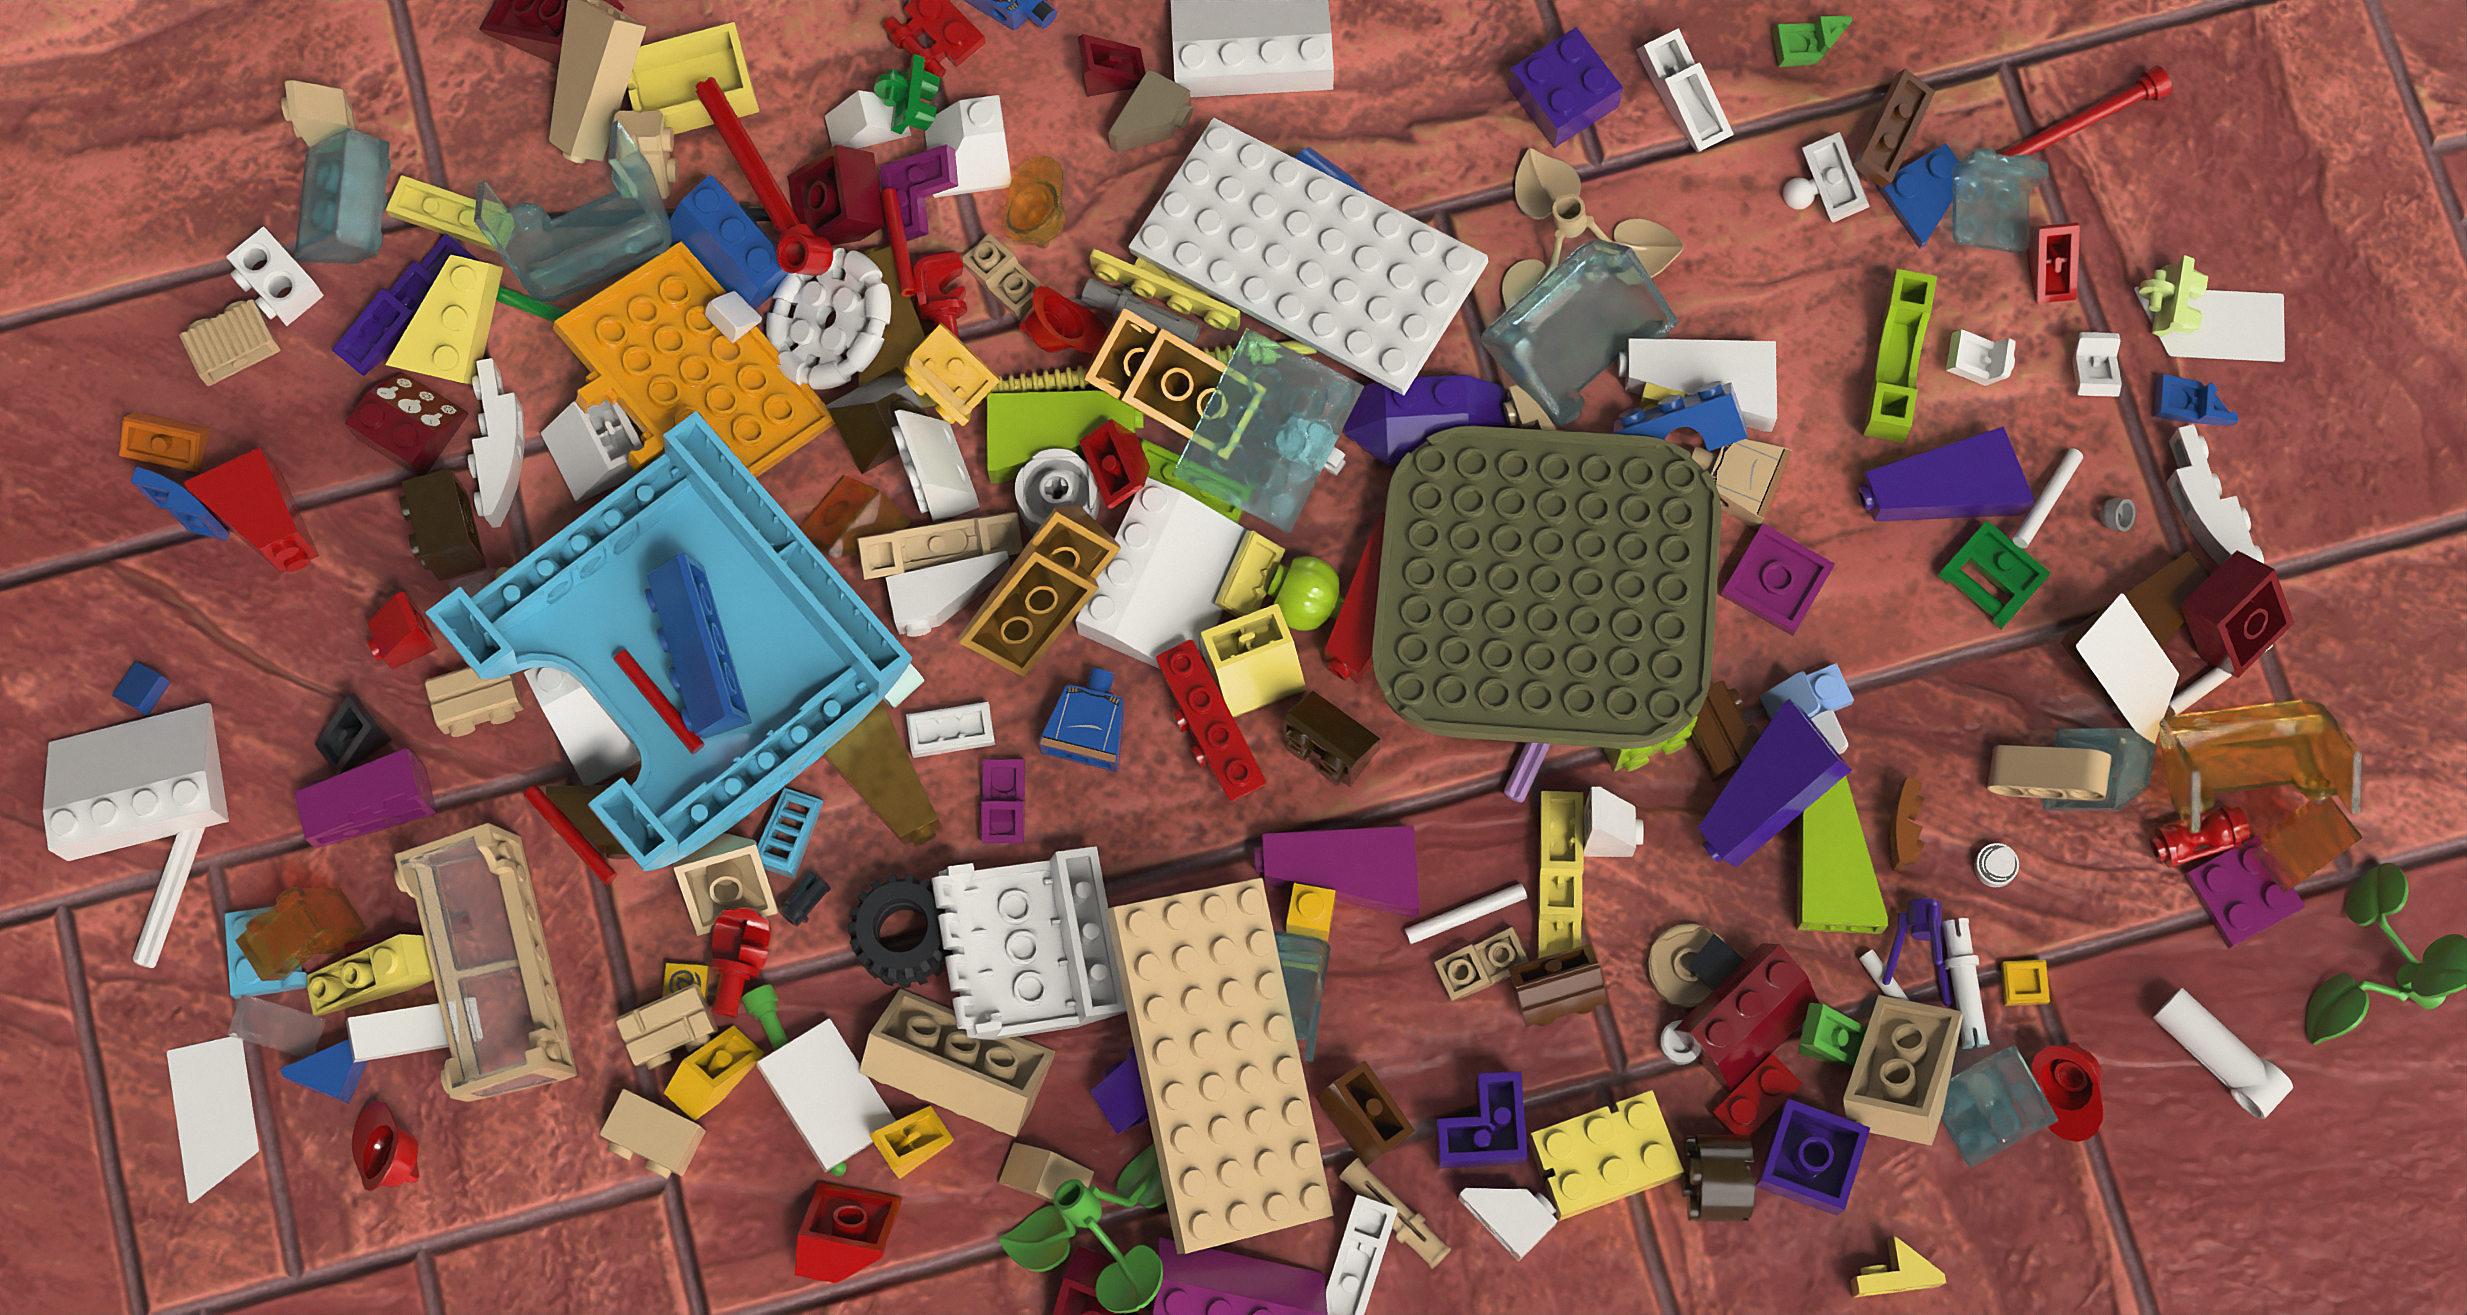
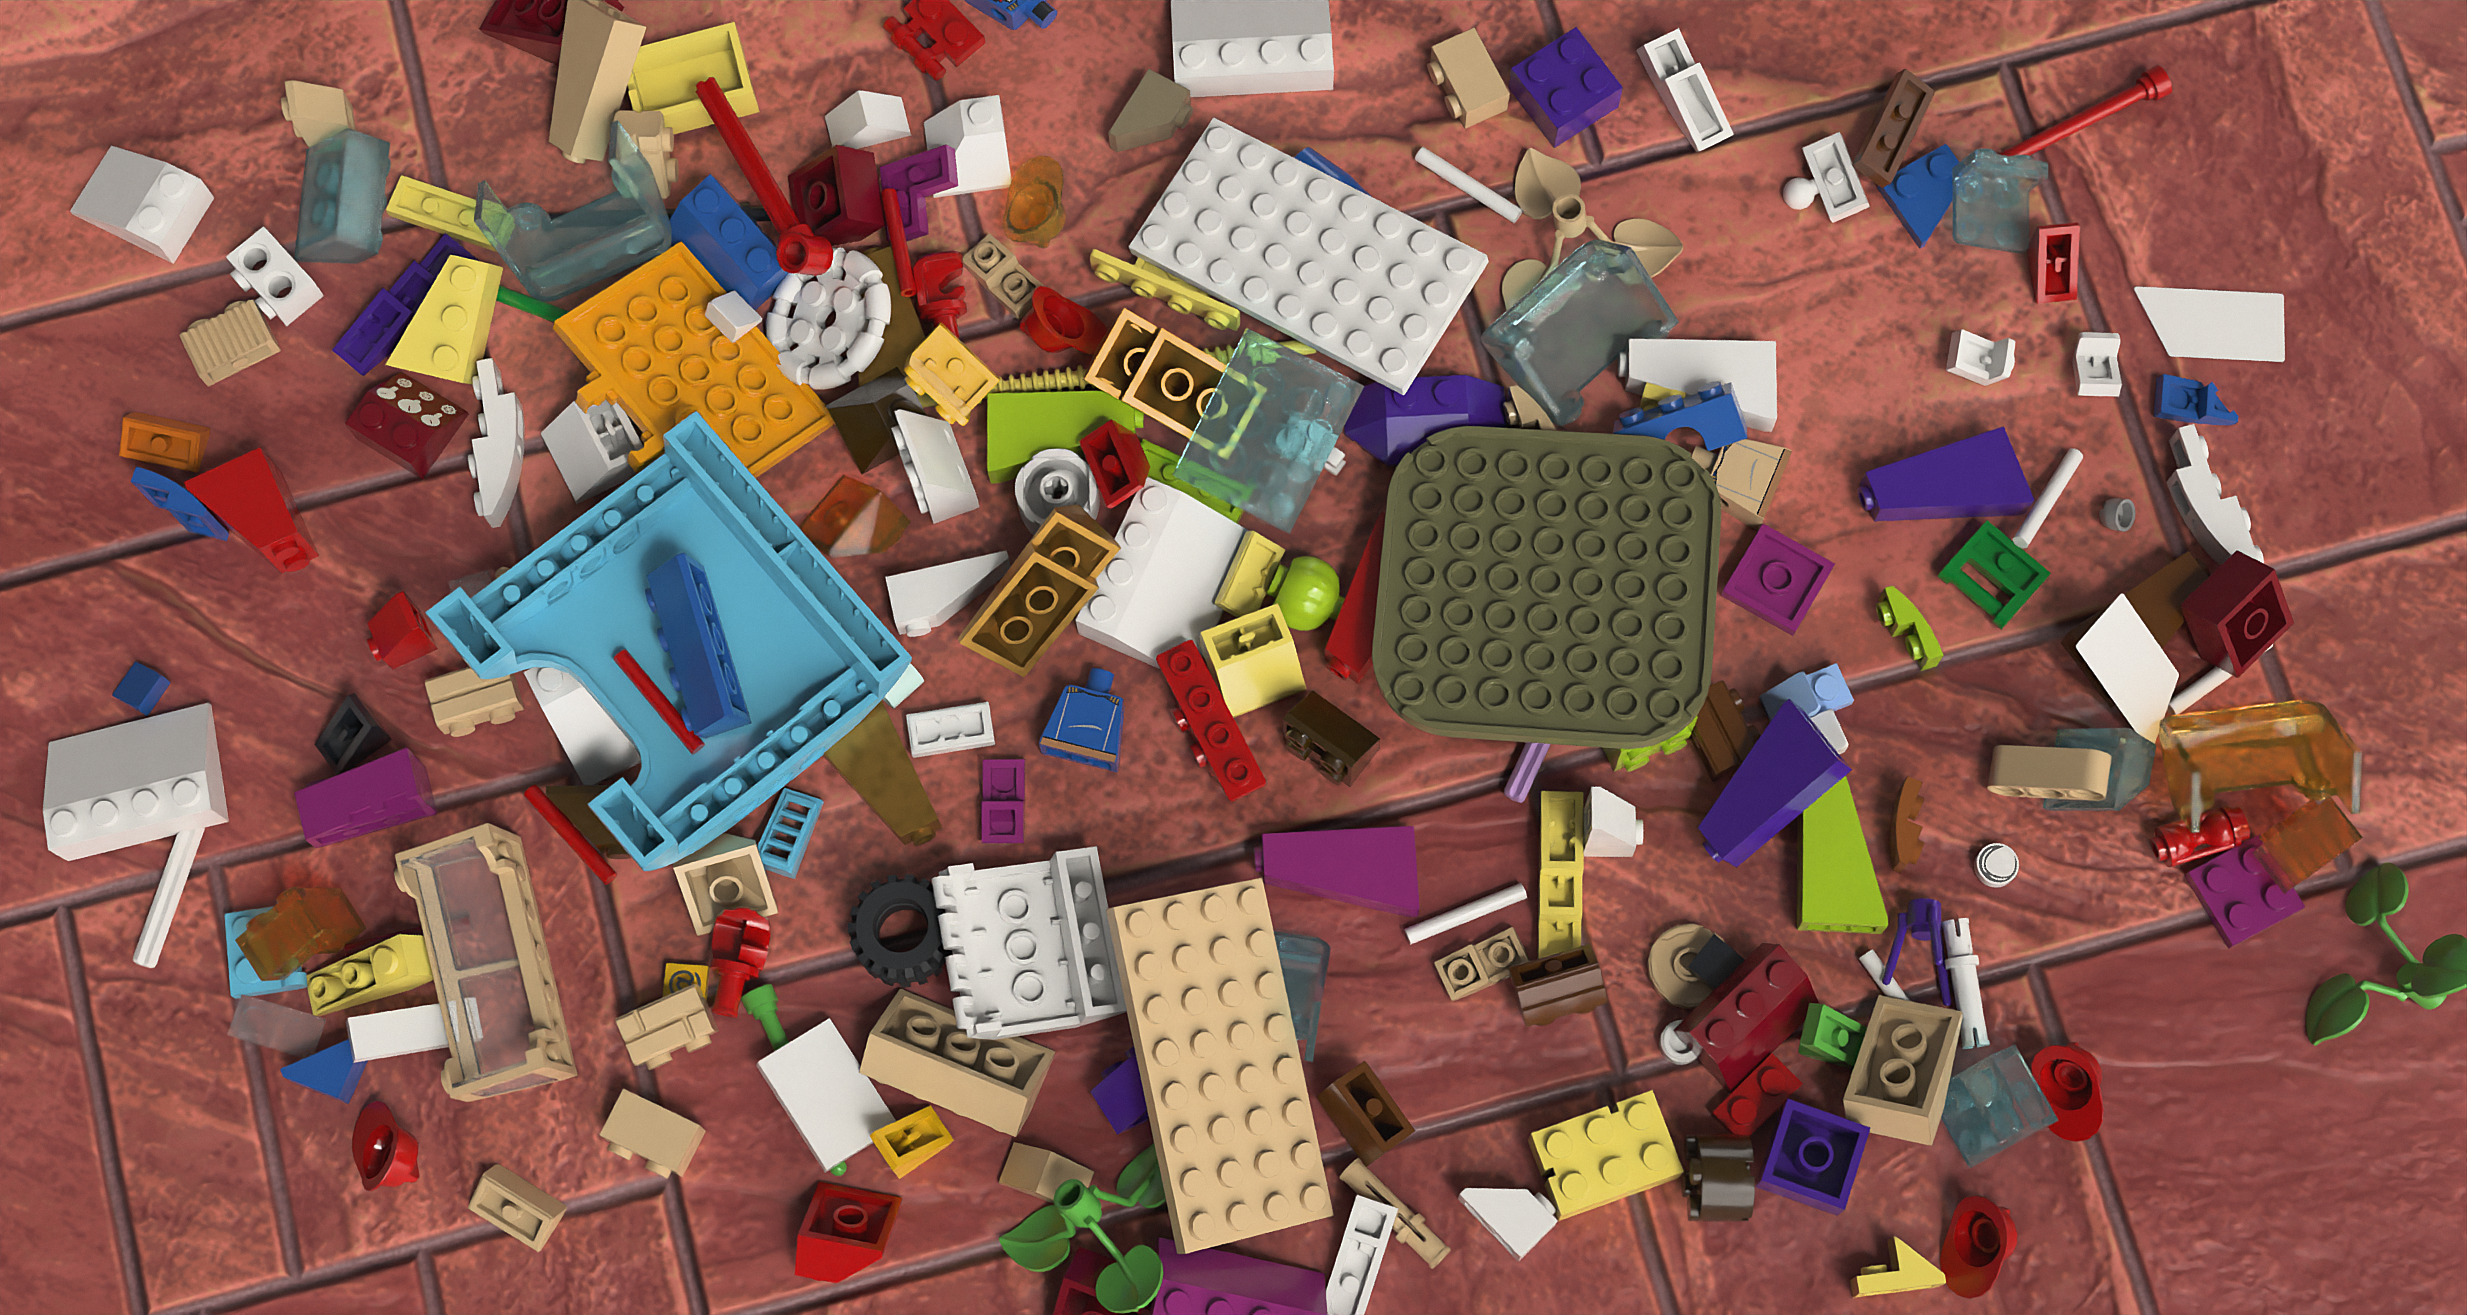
(144, 202): none -> white slope
(212, 1111): white sticker -> none
(442, 524): dark brown brick -> none
(516, 1206): none -> tan slope
(712, 1072): yellow slope -> none
(804, 900): black pin -> none
(904, 93): green hips -> none
(938, 544): tan slope -> none
(1109, 65): dark red slope -> none
(1114, 300): light grey pin -> none
(1311, 911): yellow brick -> none
(1468, 78): none -> tan brick
(1468, 184): none -> white bar
(1495, 1135): dark purple brick -> none
(1807, 42): bright green slope -> none
(1898, 356): lime arch -> none
(1903, 617): none -> lime slope
(1976, 1246): none -> red piece
(2025, 982): yellow tile -> none
(2169, 297): yellowish green hips -> none
(2253, 1081): white piece -> none

